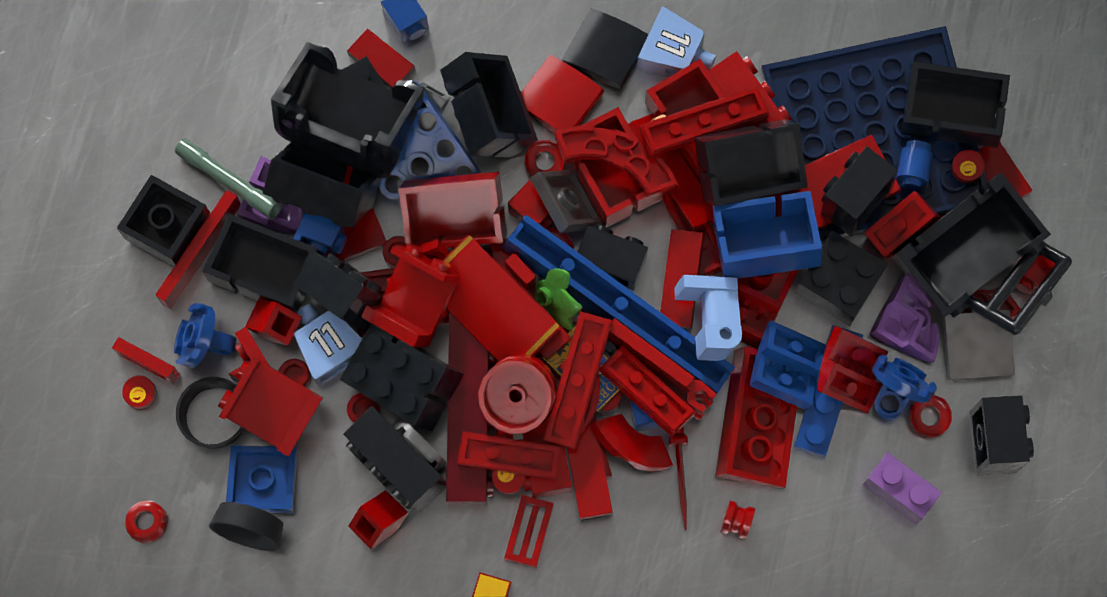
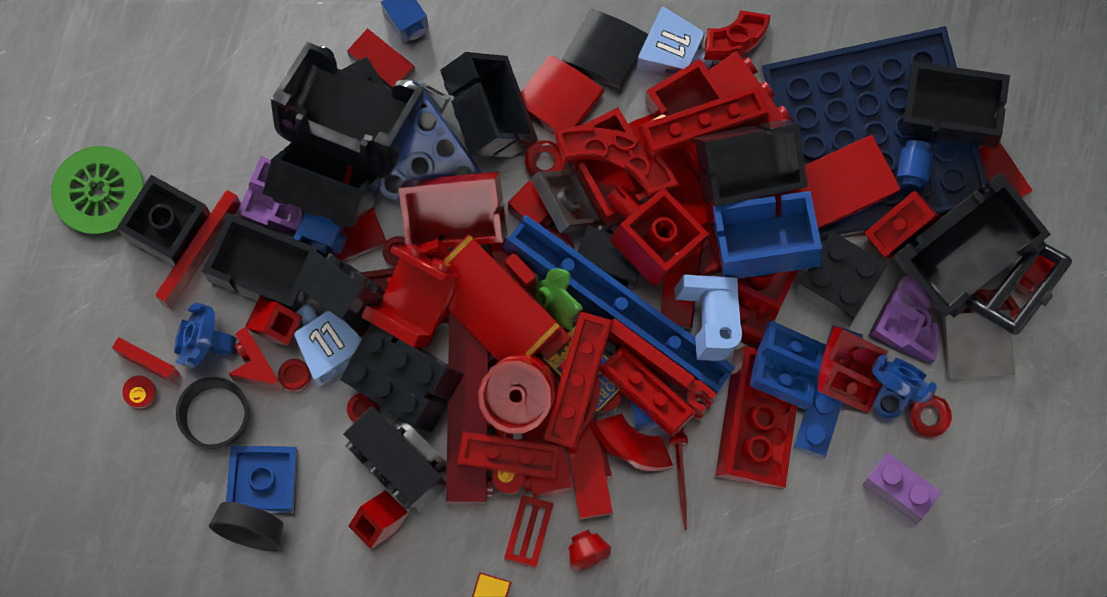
(81, 162): none -> bright green piece
(157, 528): red piece -> none
(201, 160): sand green piece -> none
(269, 405): red panel -> none
(587, 550): none -> red cone
(655, 234): none -> red brick
(737, 520): red wheel -> none
(739, 36): none -> red tile
(858, 191): black brick -> none
(967, 166): red tile -> none
(1001, 435): black brick -> none

